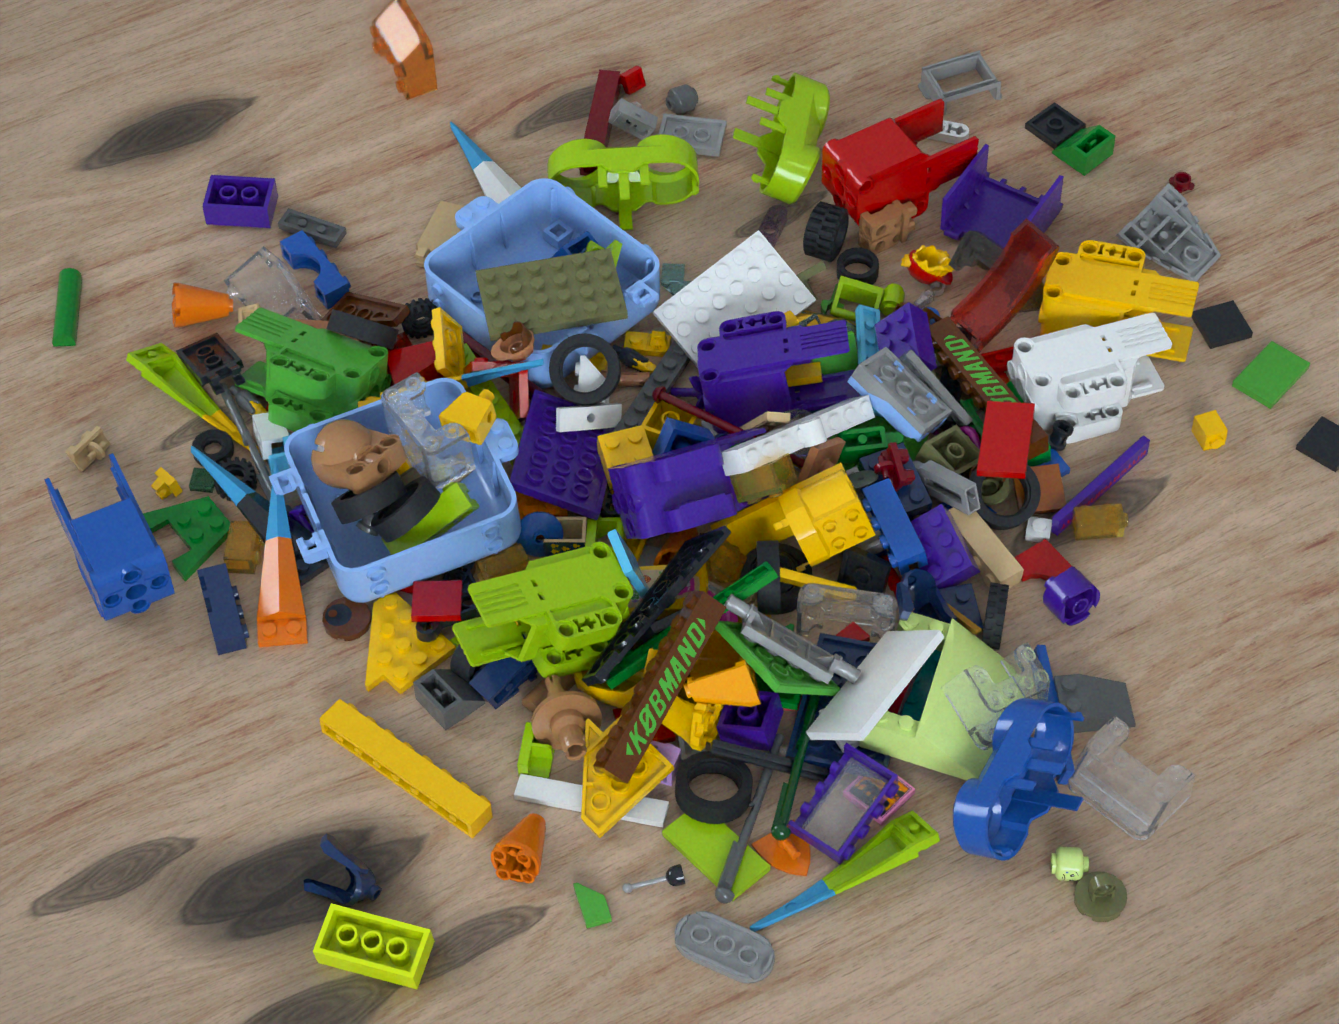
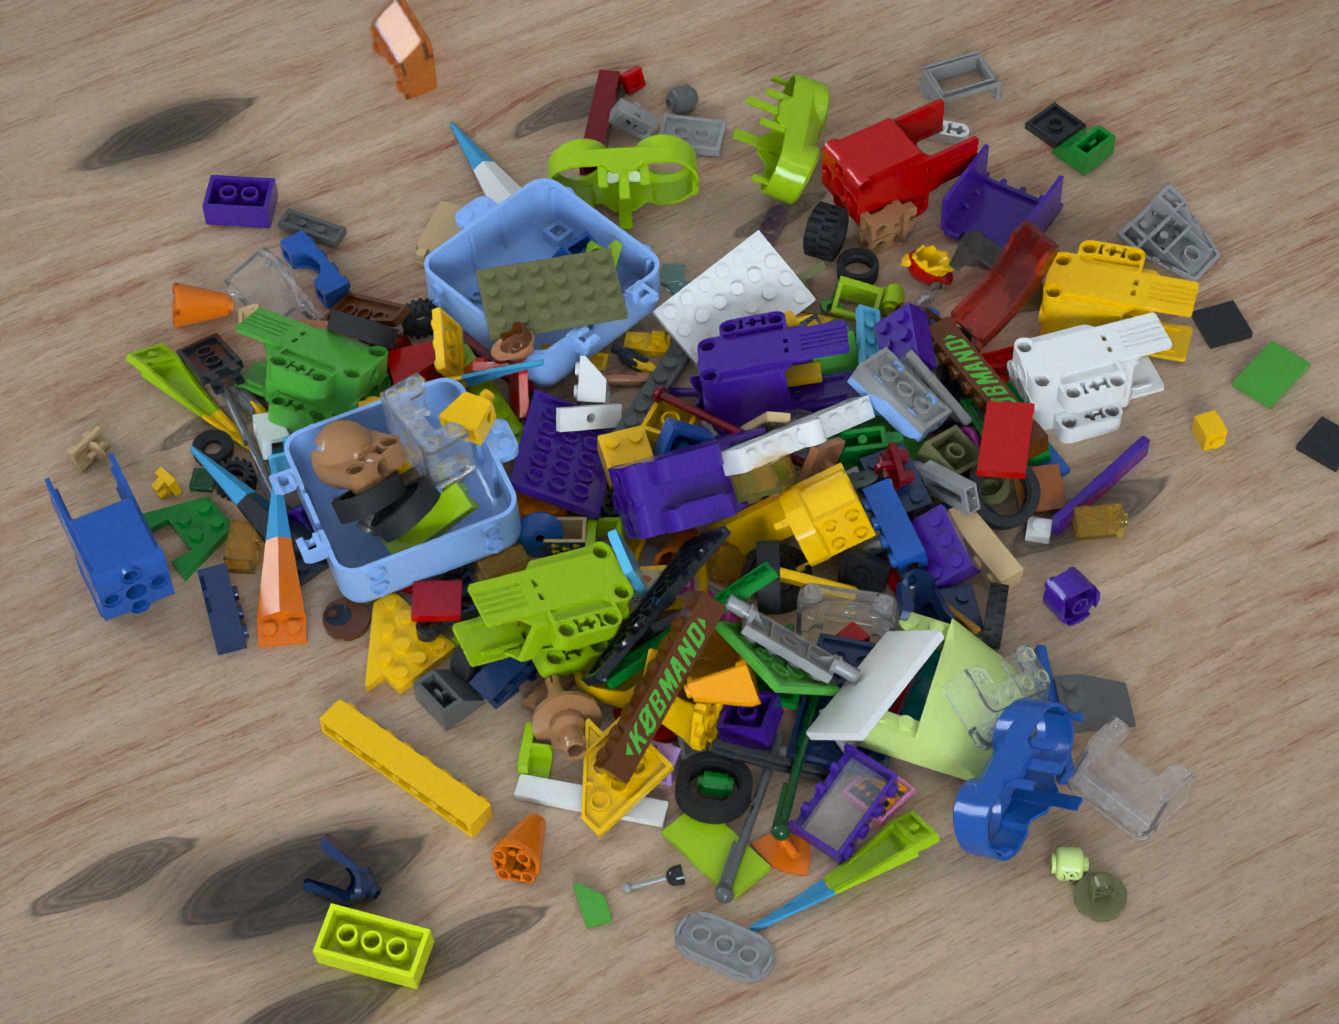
(67, 308): green brick -> none
(569, 345): black tyre -> none
(715, 785): none -> green brick
(1042, 562): red tile -> none
(1060, 433): black bush -> none
(1182, 182): dark red plate -> none

